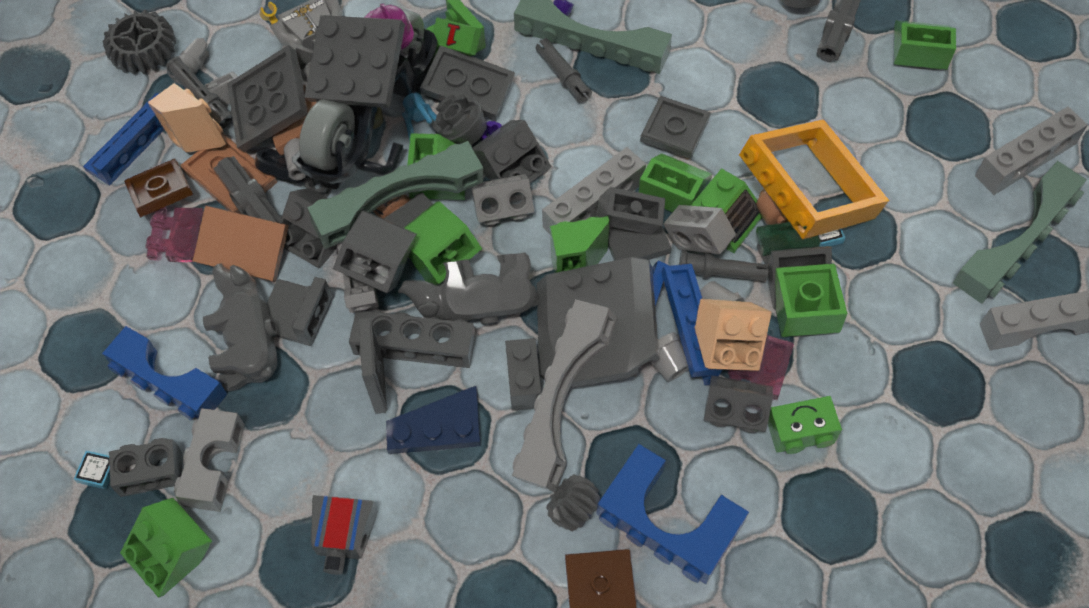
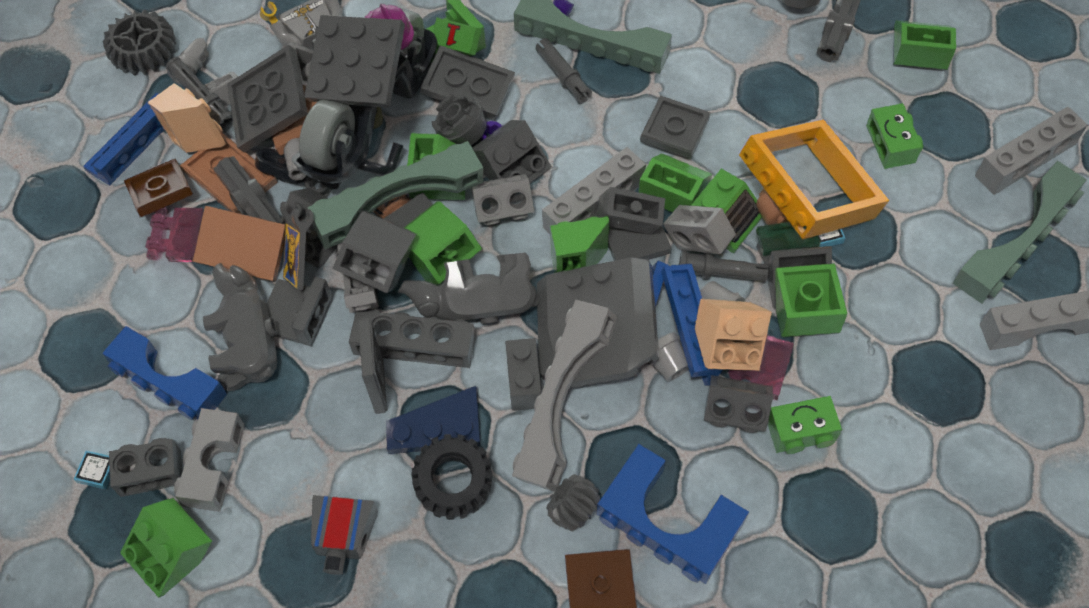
(295, 244): none -> flag
(416, 110): dark azure plant -> none
(452, 450): none -> black tyre
(894, 135): none -> bright green brick

